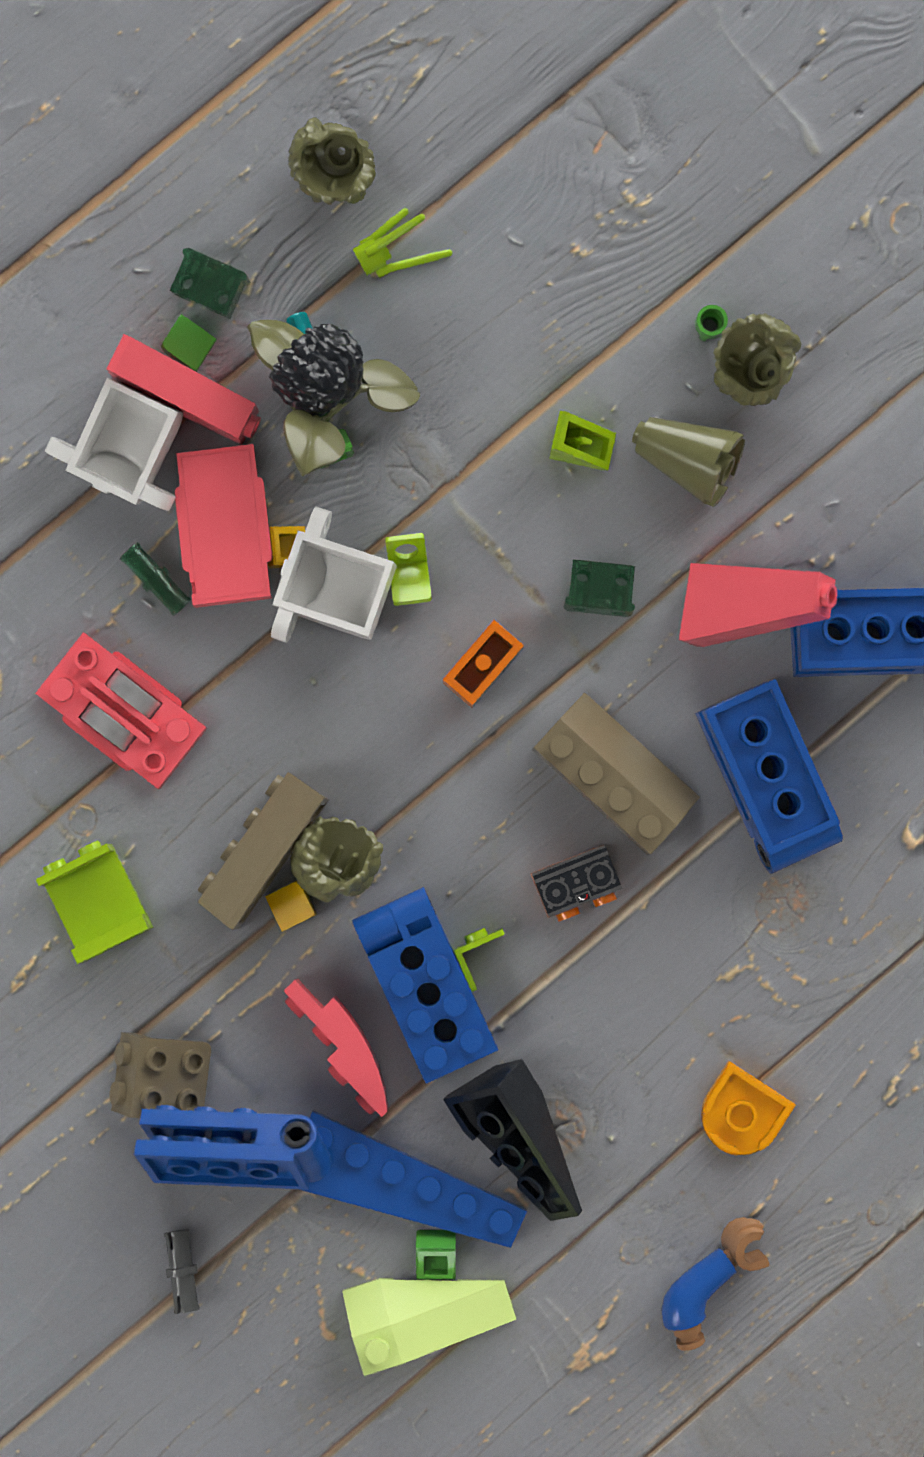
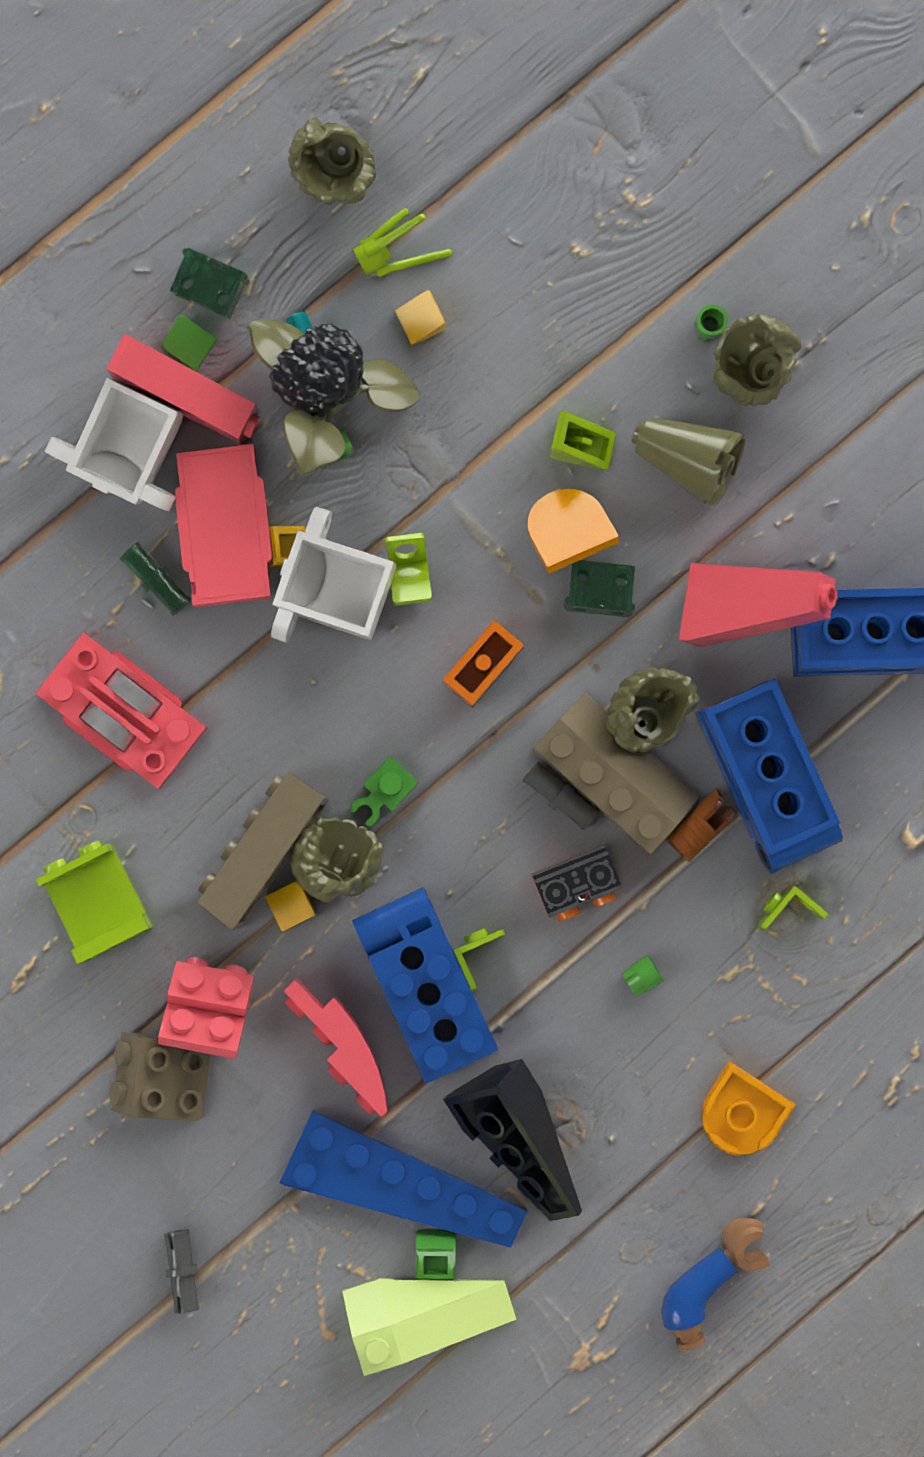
(206, 1008): none -> coral plate
(231, 1148): blue hinge -> none
(387, 786): none -> bright green plate
(421, 318): none -> yellow slope
(560, 795): none -> dark grey pin
(569, 528): none -> light orange tile
(642, 976): none -> bright green hose
(650, 708): none -> olive hair
(695, 831): none -> dark orange hinge
(777, 902): none -> lime bracket

